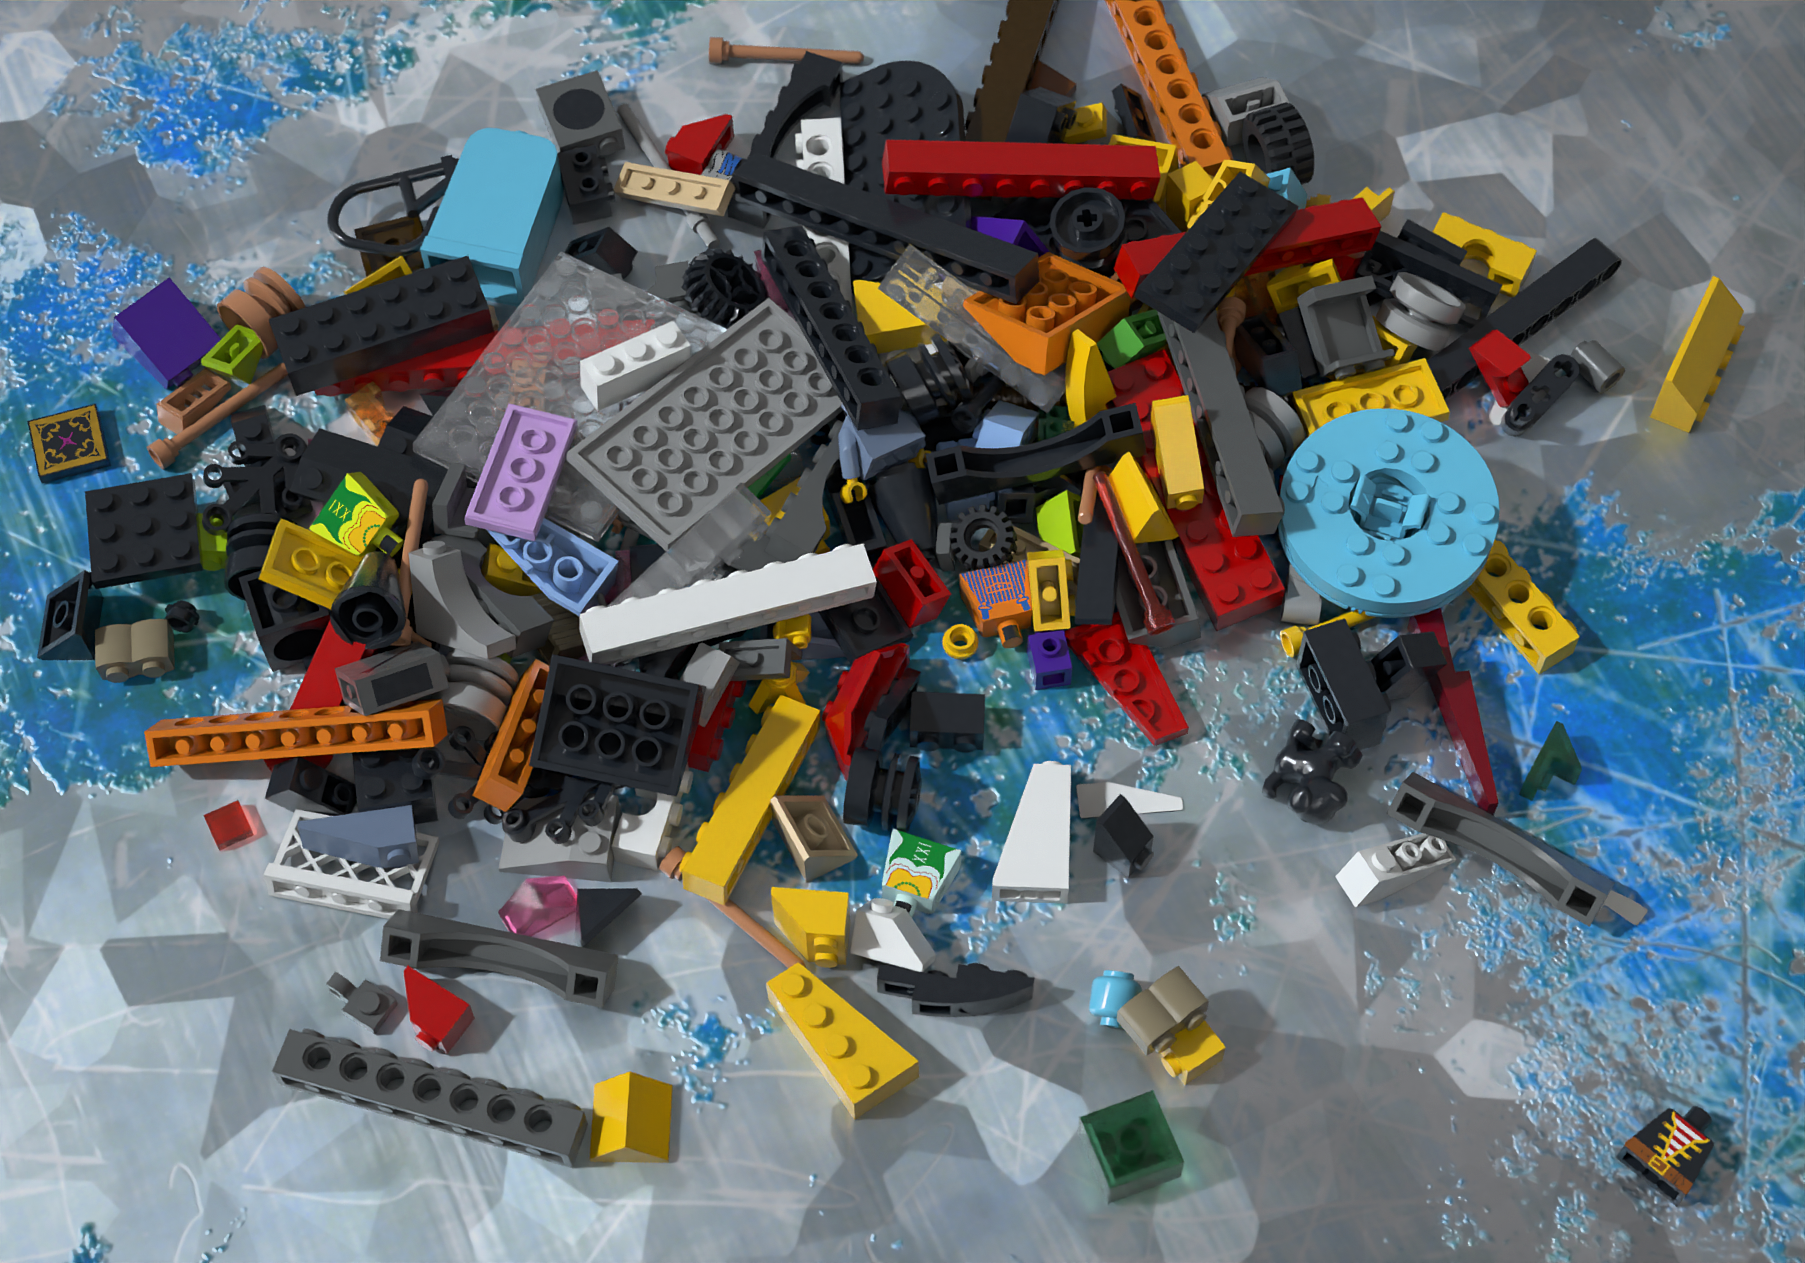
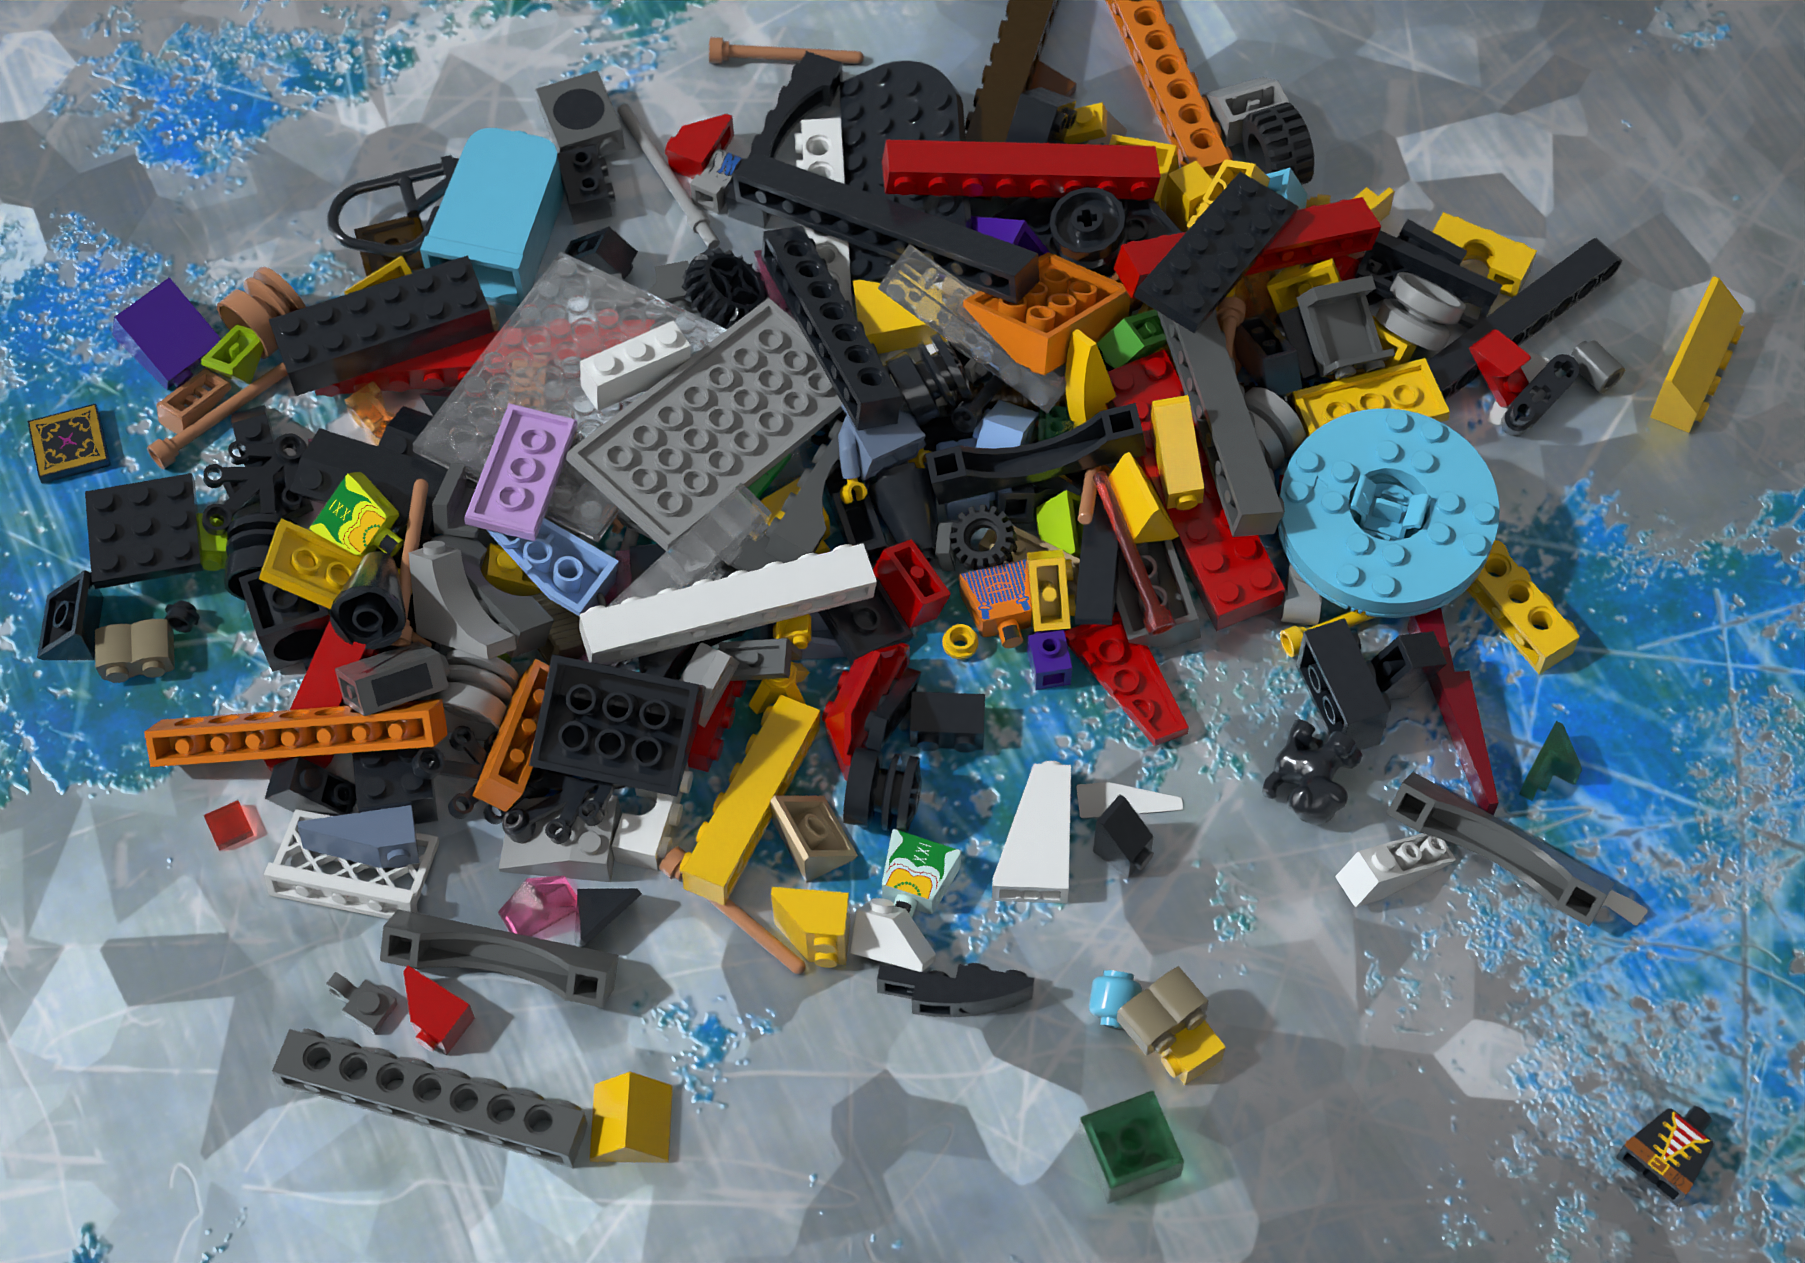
(674, 189): tan plate -> none
(842, 1043): yellow wedge -> none
(1133, 113): black plate -> none

